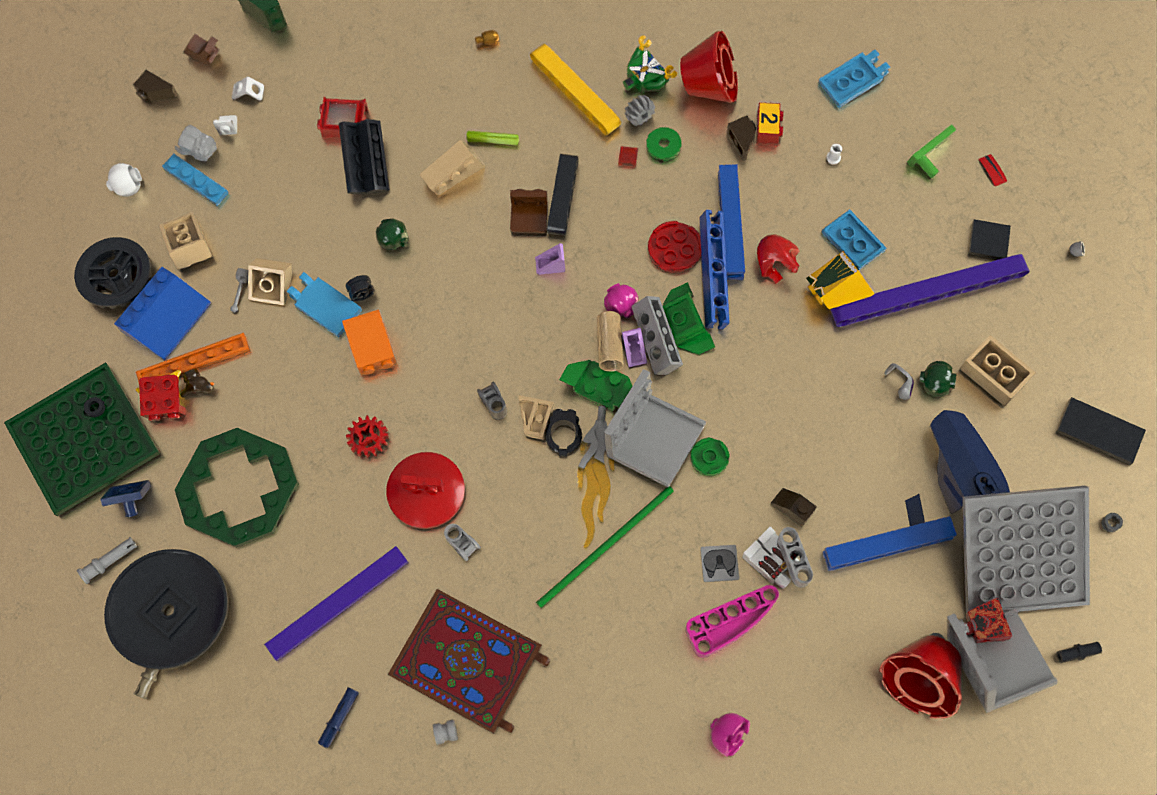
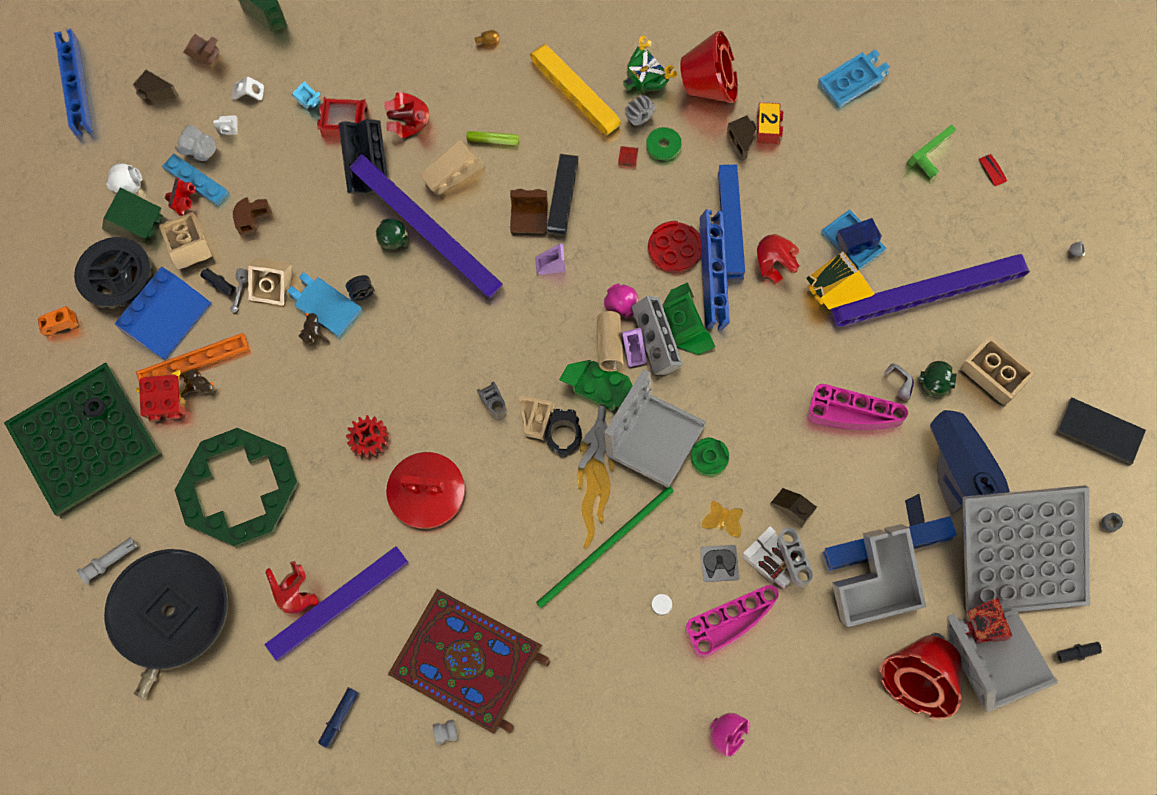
(57, 321): none -> orange leg
(73, 82): none -> blue piece
(126, 495): dark blue tile -> none
(131, 216): none -> dark green slope
(178, 198): none -> red hips
(218, 282): none -> black pin
(246, 212): none -> reddish brown brick
(287, 592): none -> red piece
(306, 96): none -> medium azure bracket
(311, 330): none -> dark brown animal
(369, 342): orange slope -> none
(414, 113): none -> red piece
(426, 226): none -> dark purple beam
(463, 544): light grey piece -> none
(661, 604): none -> white tile
(726, 517): none -> clear yellow piece
(834, 156): white pin -> none
(848, 415): none -> dark pink beam
(858, 237): none -> clear blue brick
(892, 584): none -> light grey piece
(989, 239): black tile -> none

